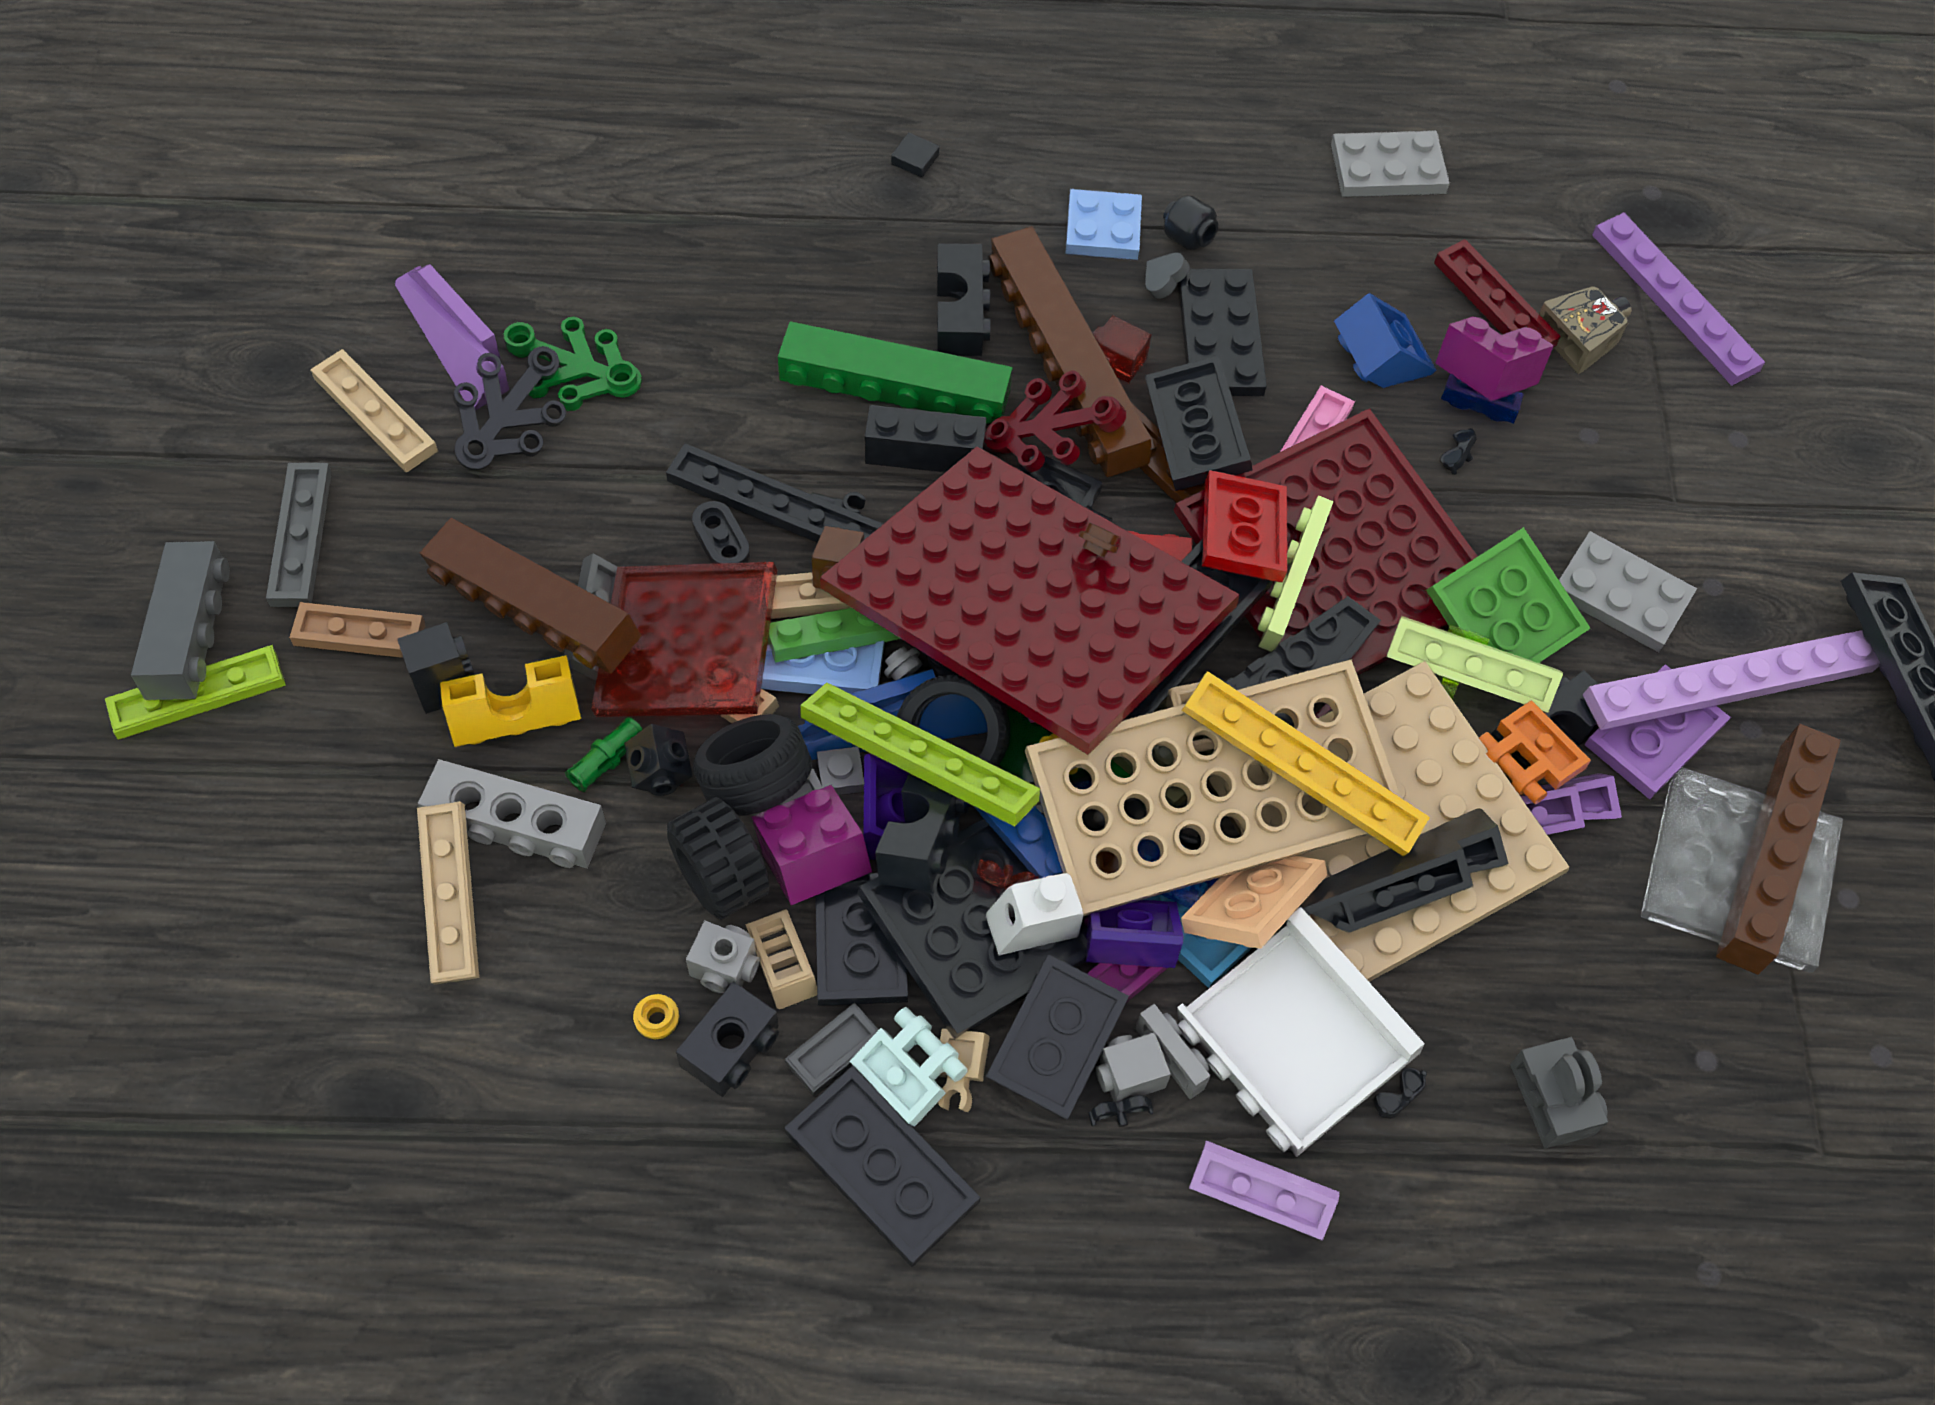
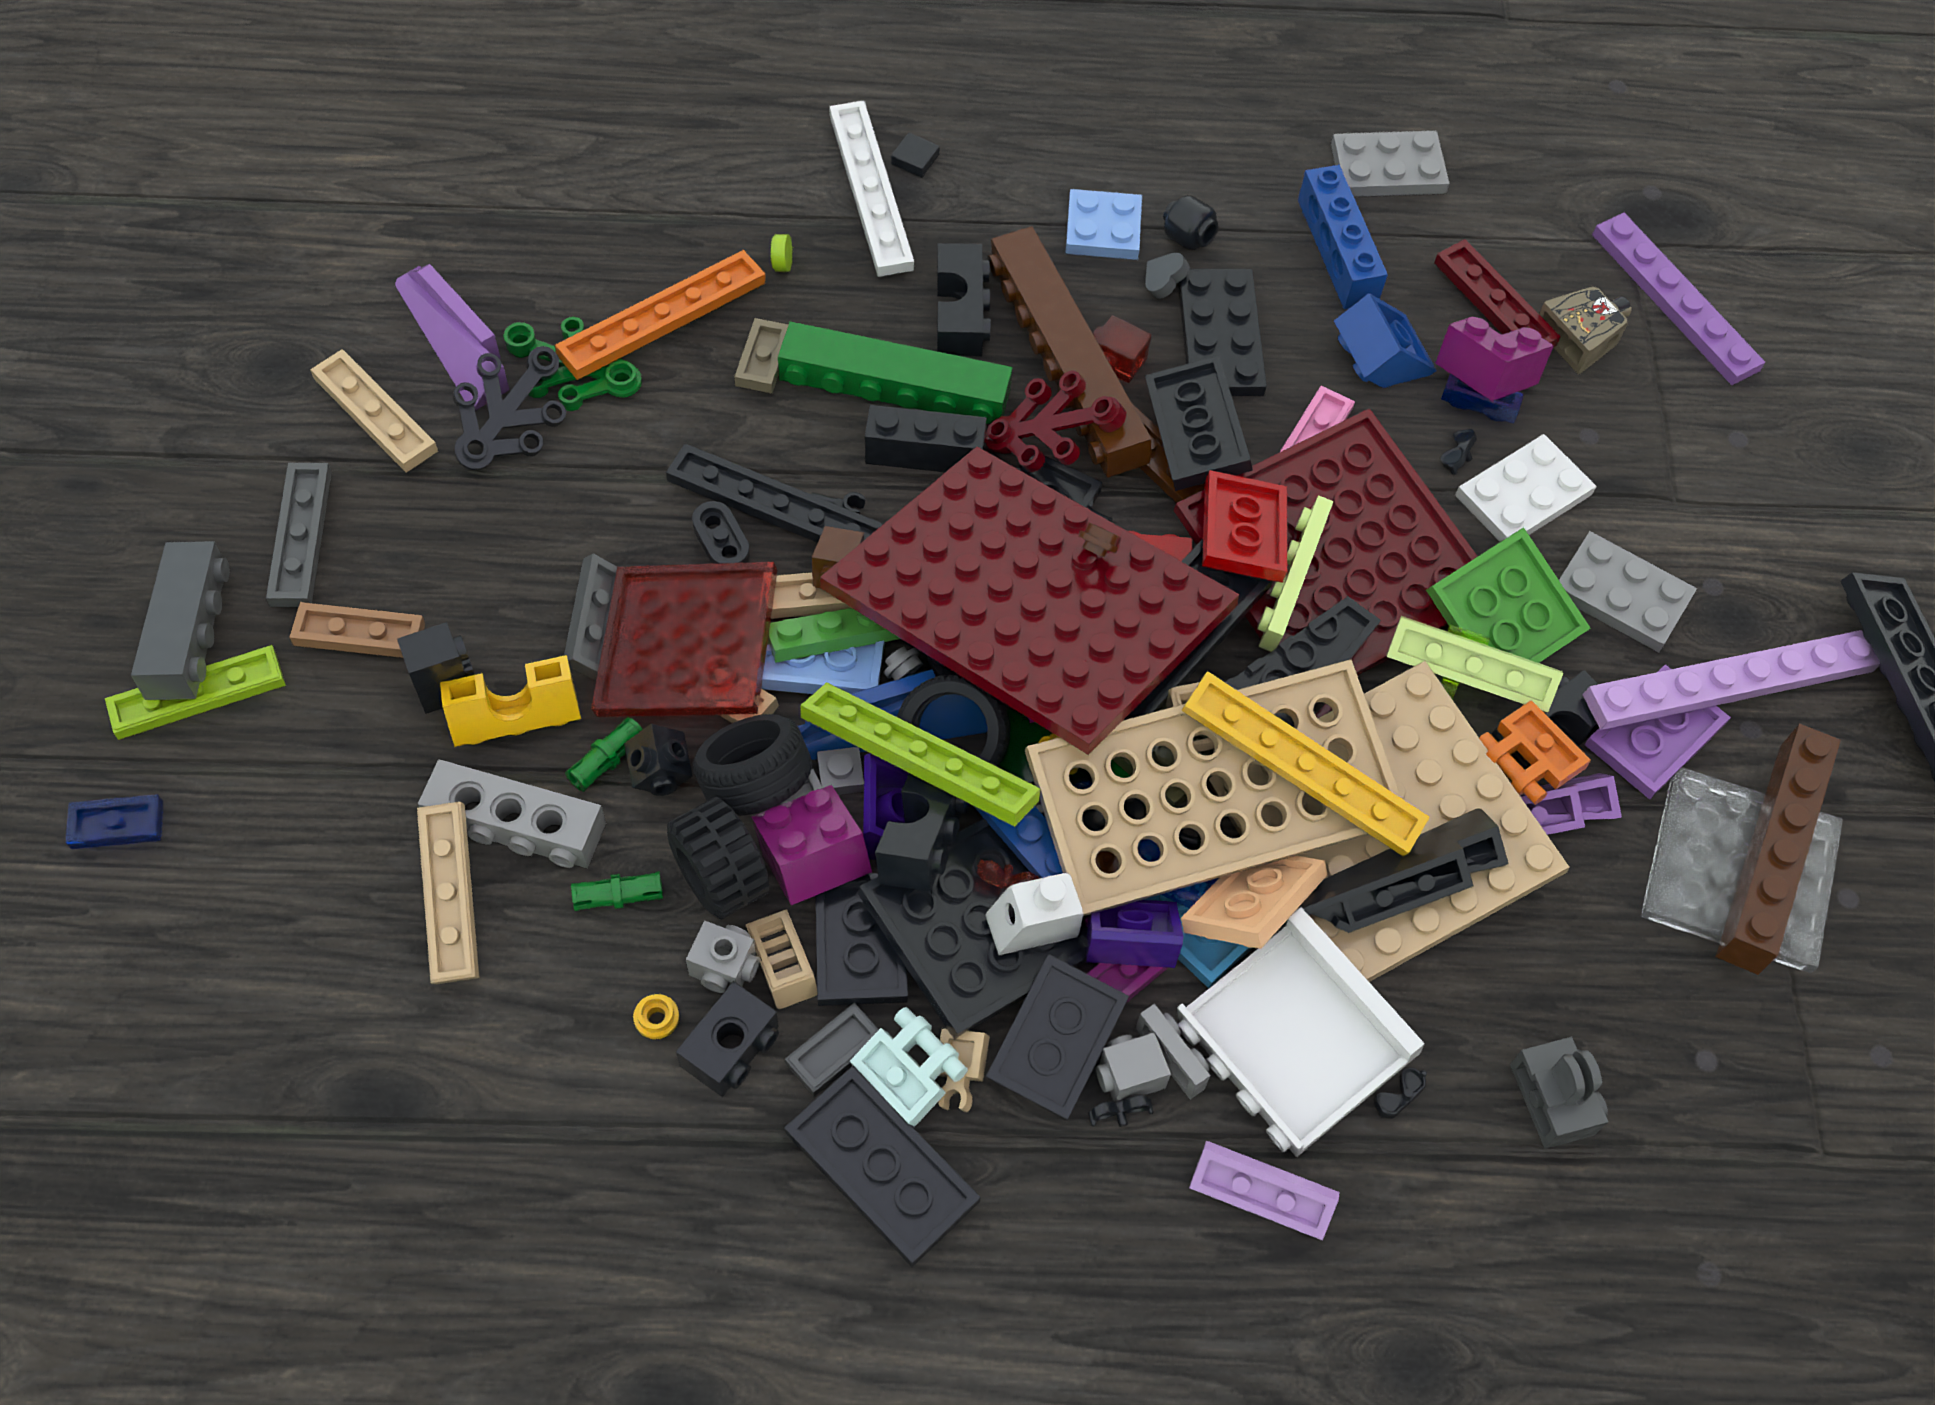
(114, 821): none -> clear blue plate
(530, 596): reddish brown brick -> none
(617, 891): none -> green pin
(659, 314): none -> orange plate
(759, 360): none -> dark tan plate
(781, 253): none -> lime tile
(871, 189): none -> white plate
(1341, 235): none -> blue brick
(1525, 489): none -> white plate

